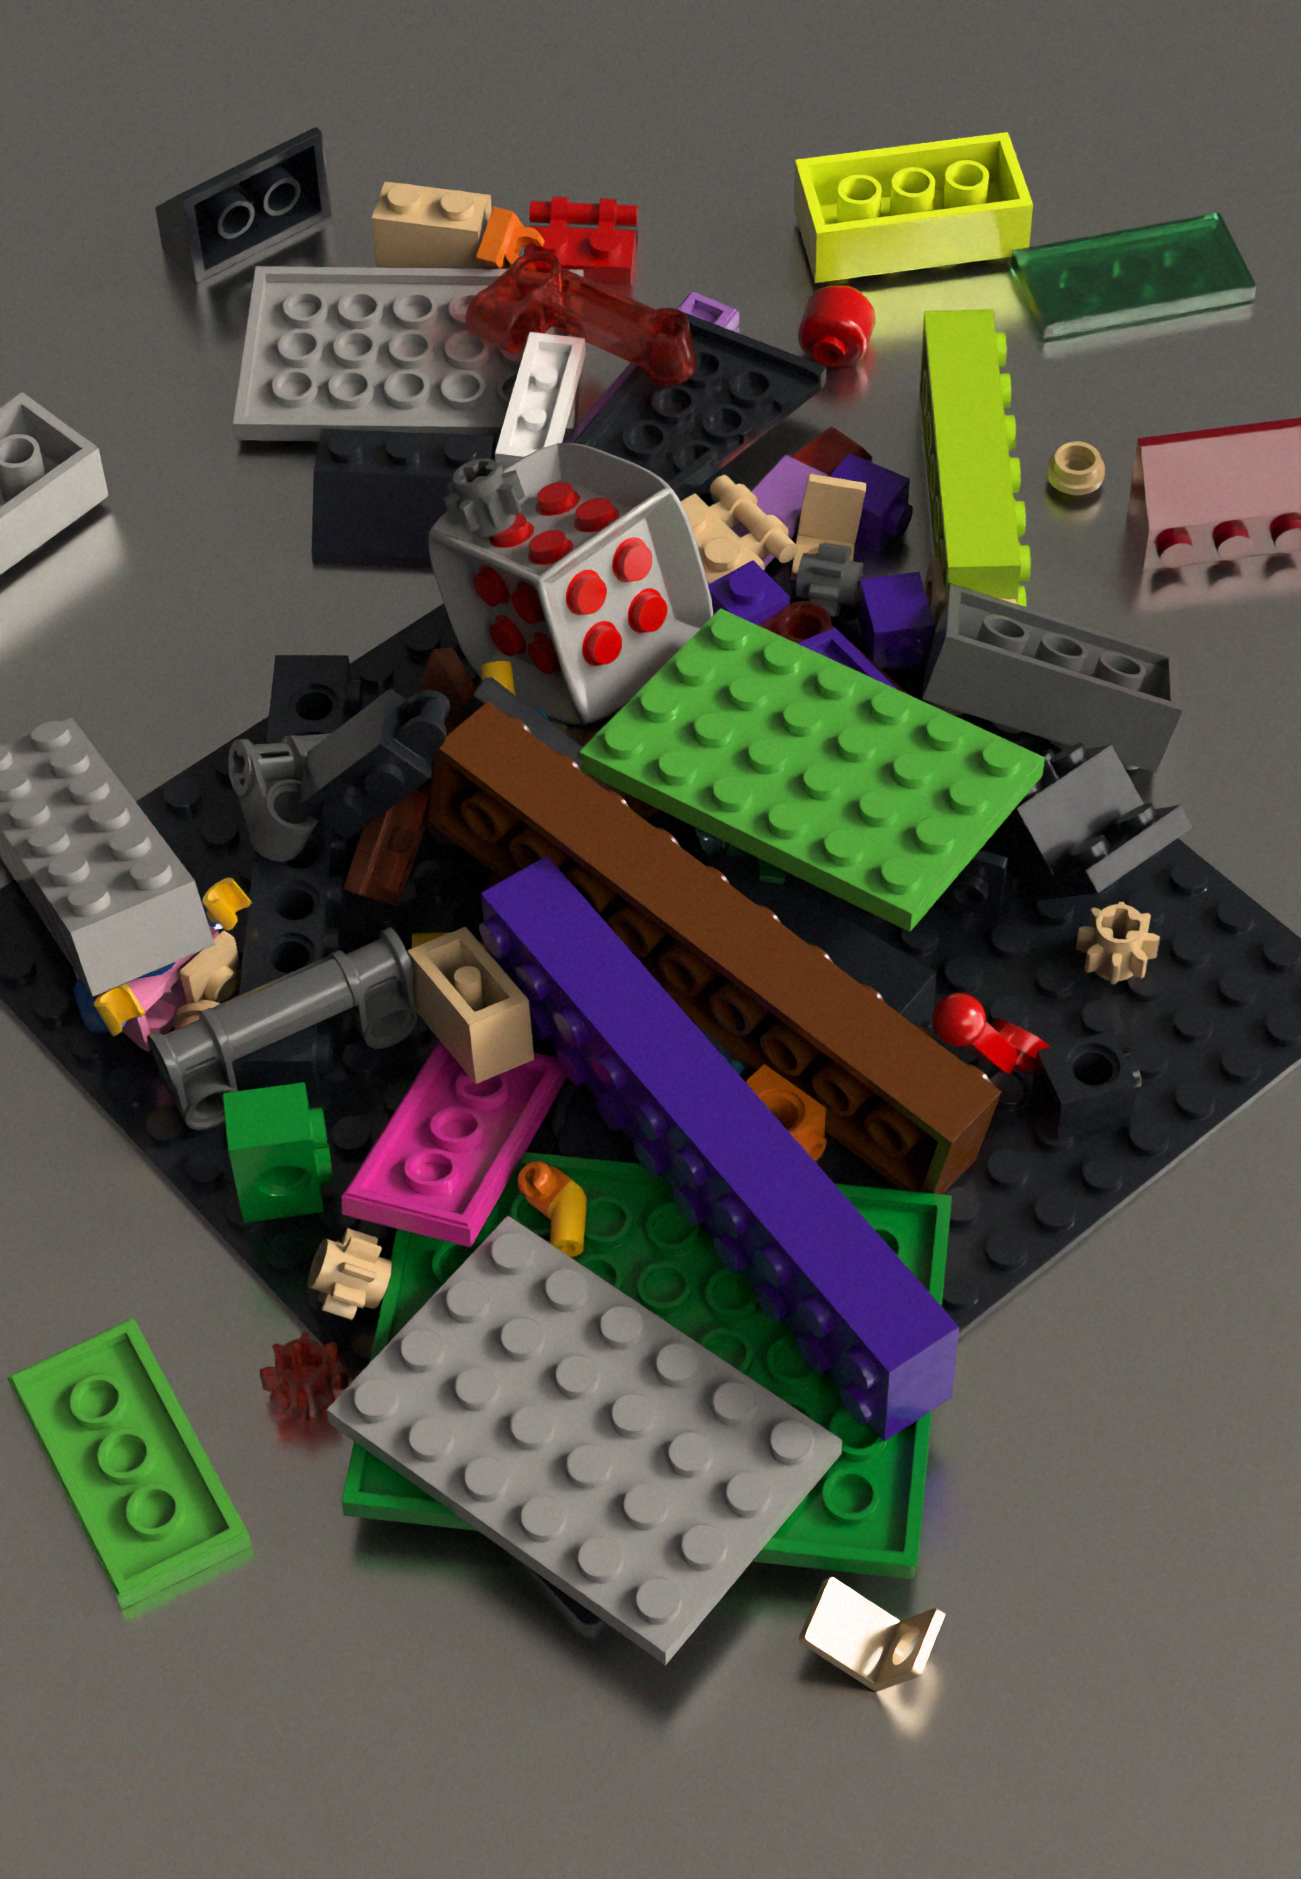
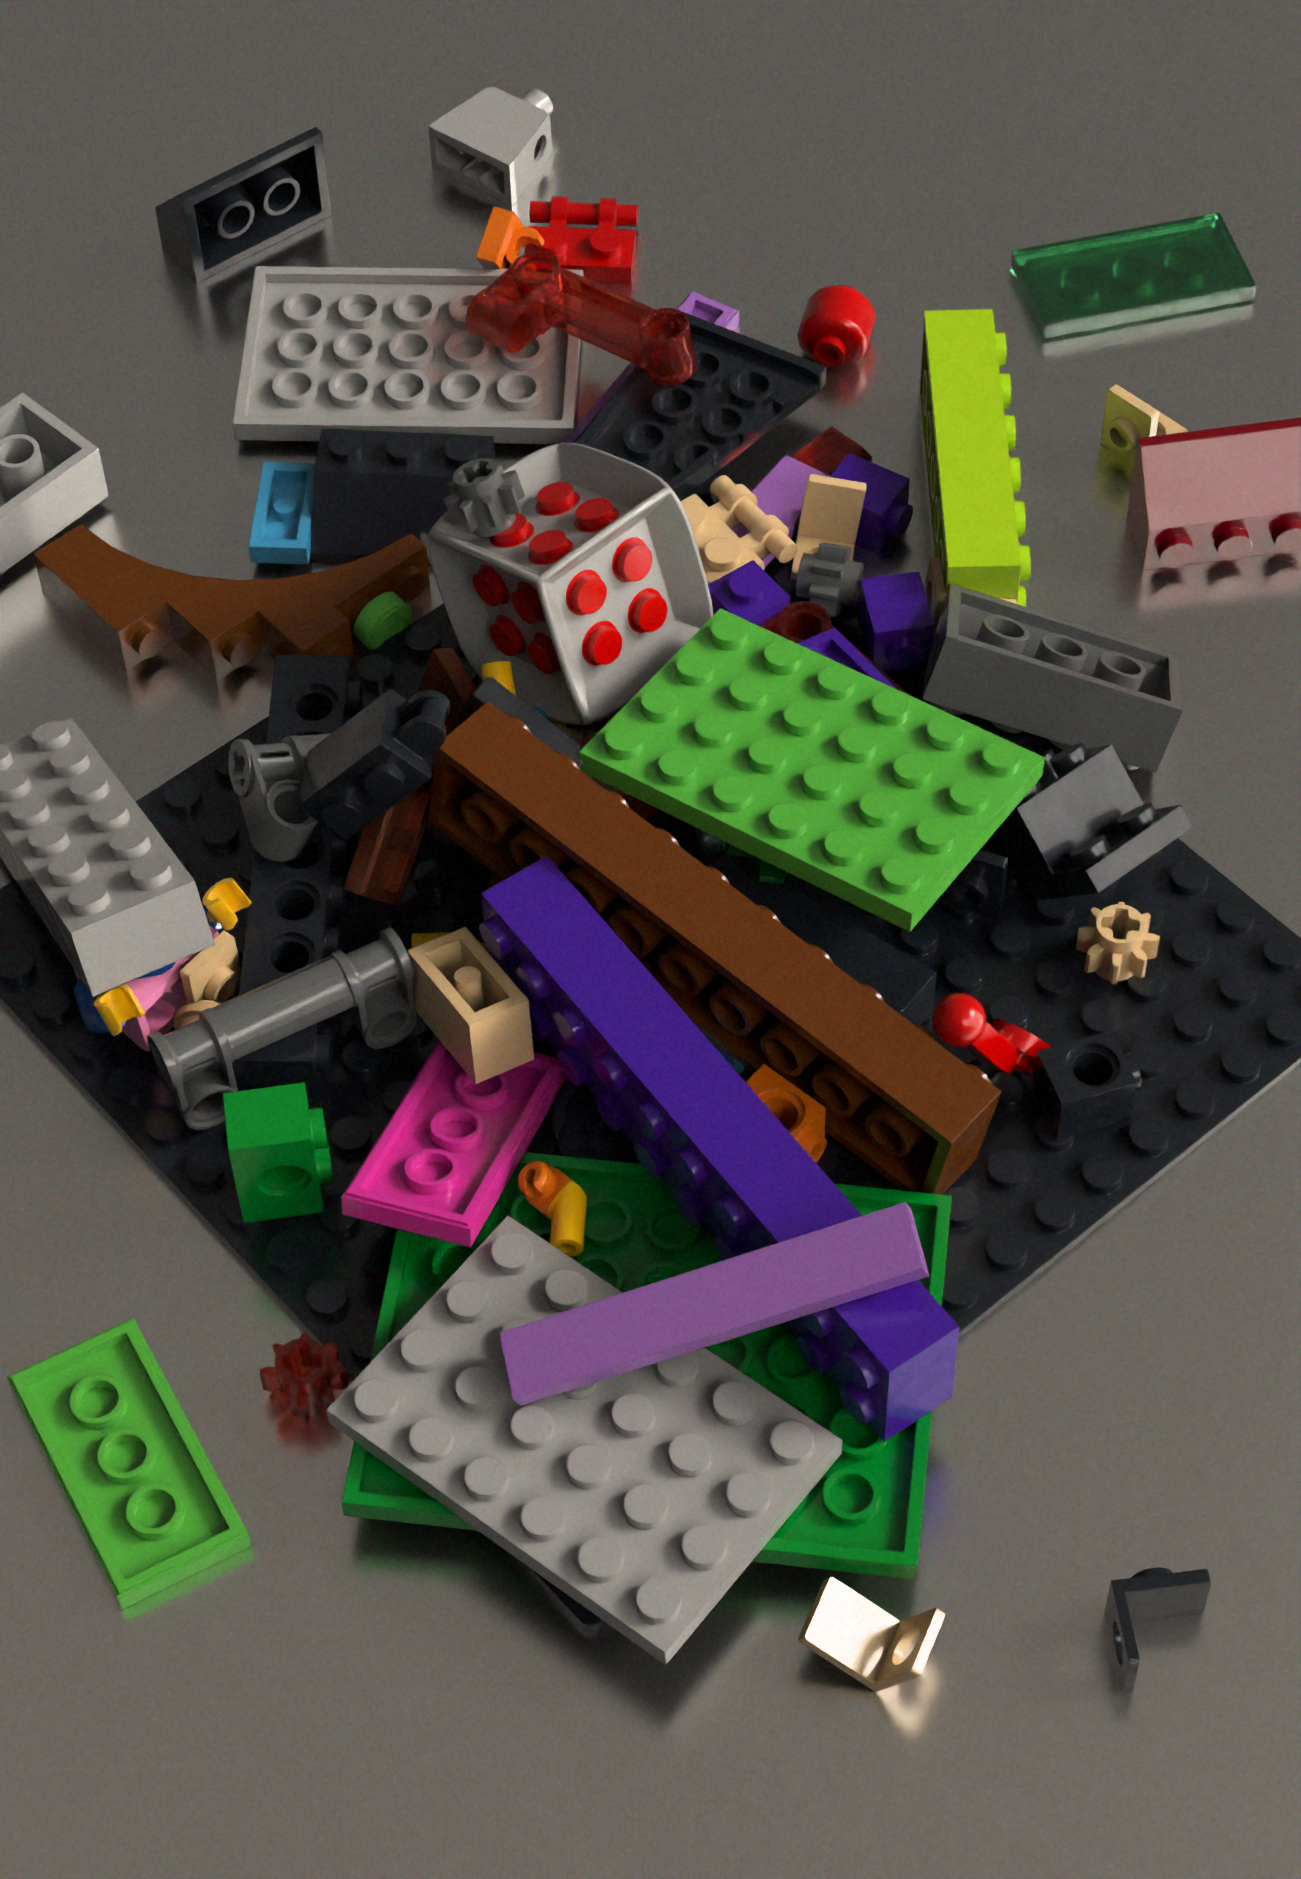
(219, 622): none -> reddish brown arch
(283, 514): none -> dark azure plate
(349, 1274): tan gear -> none
(382, 619): none -> bright green tile
(428, 227): tan brick -> none
(494, 141): none -> light grey torso
(541, 396): white plate -> none
(713, 1304): none -> medium lavender tile
(912, 207): neon yellow brick -> none
(1076, 468): tan plate -> none
(1129, 419): none -> tan bracket
(1149, 1596): none -> black bracket

